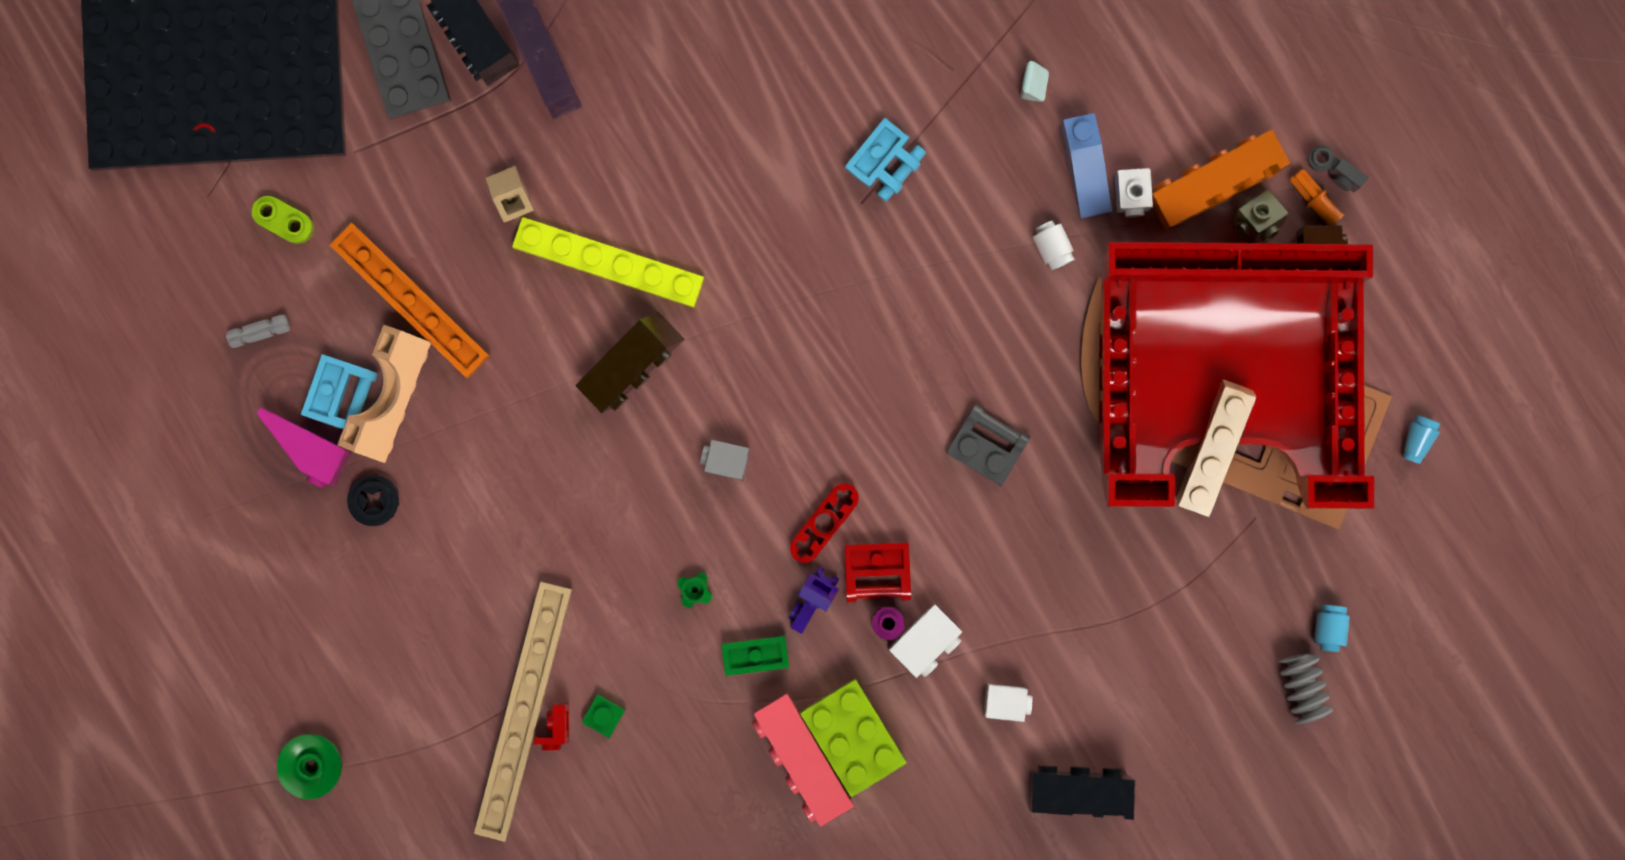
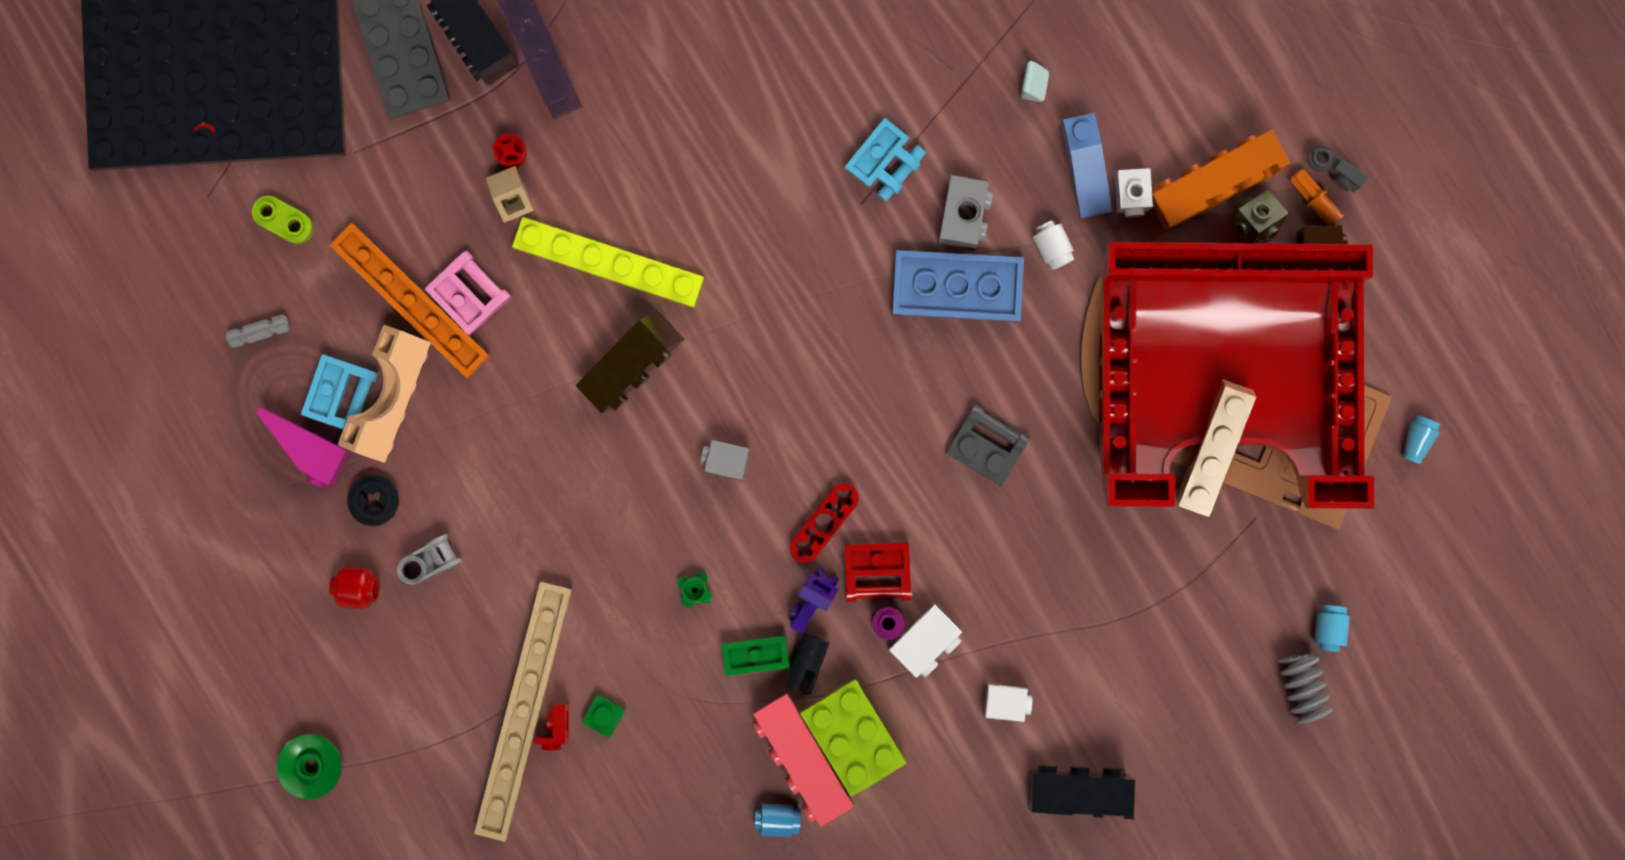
(354, 588): none -> red head
(429, 560): none -> light grey piece
(460, 300): none -> bright pink plate
(505, 147): none -> red wheel
(777, 820): none -> dark azure brick
(806, 664): none -> black hinge
(958, 286): none -> medium blue plate
(965, 192): none -> light grey brick

